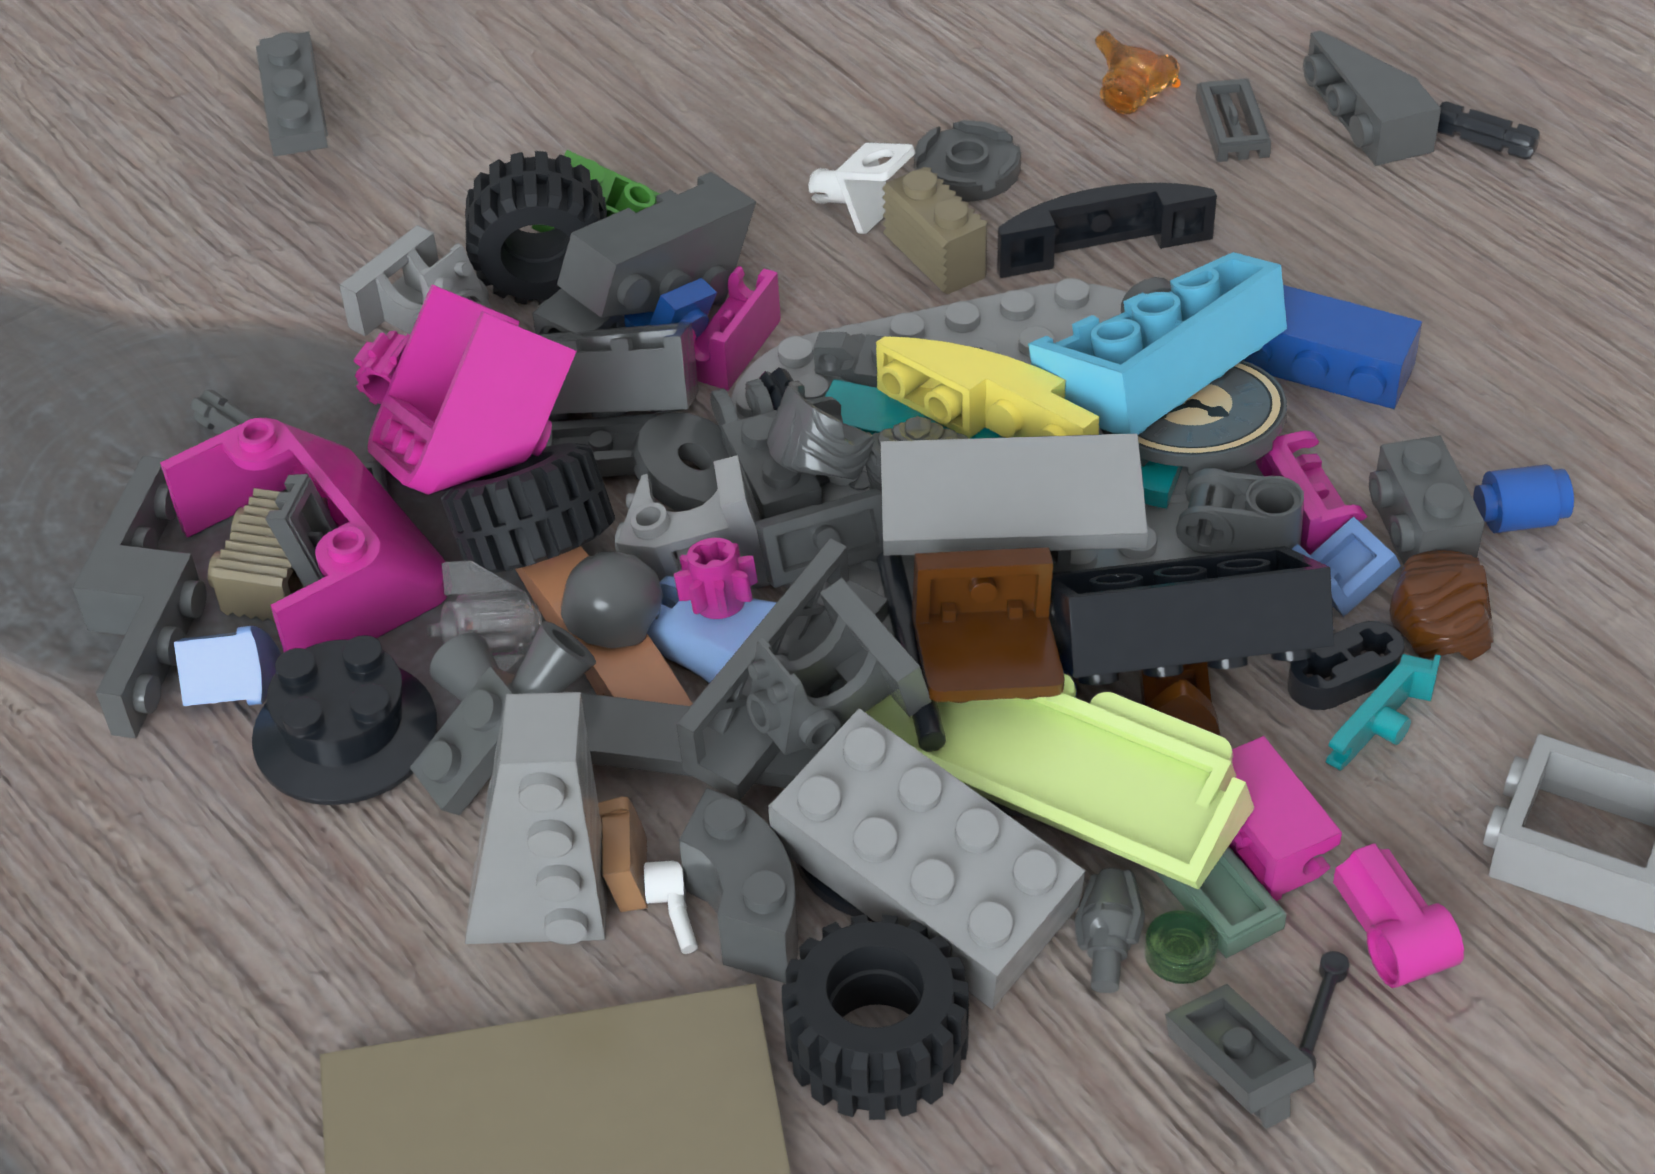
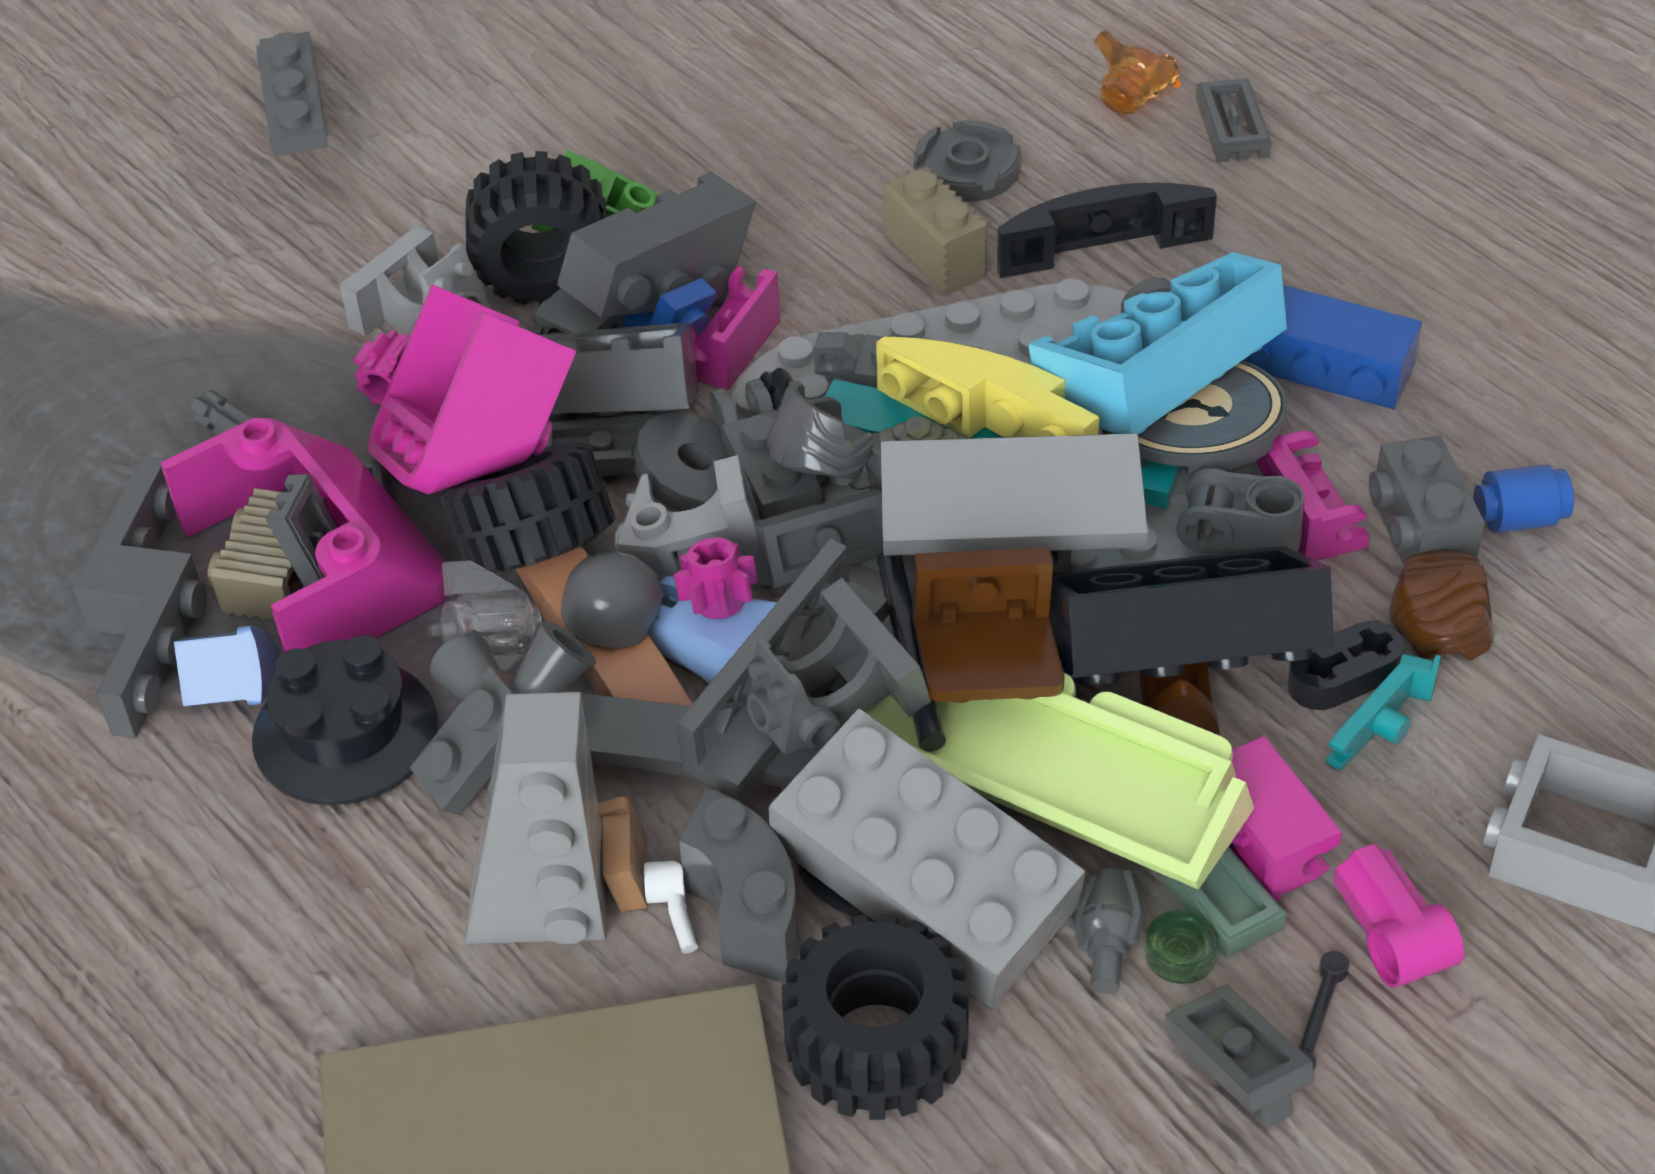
(861, 182): white bracket -> none
(1356, 564): medium blue bracket -> none
(1376, 103): dark grey slope -> none
(1488, 130): black axle -> none

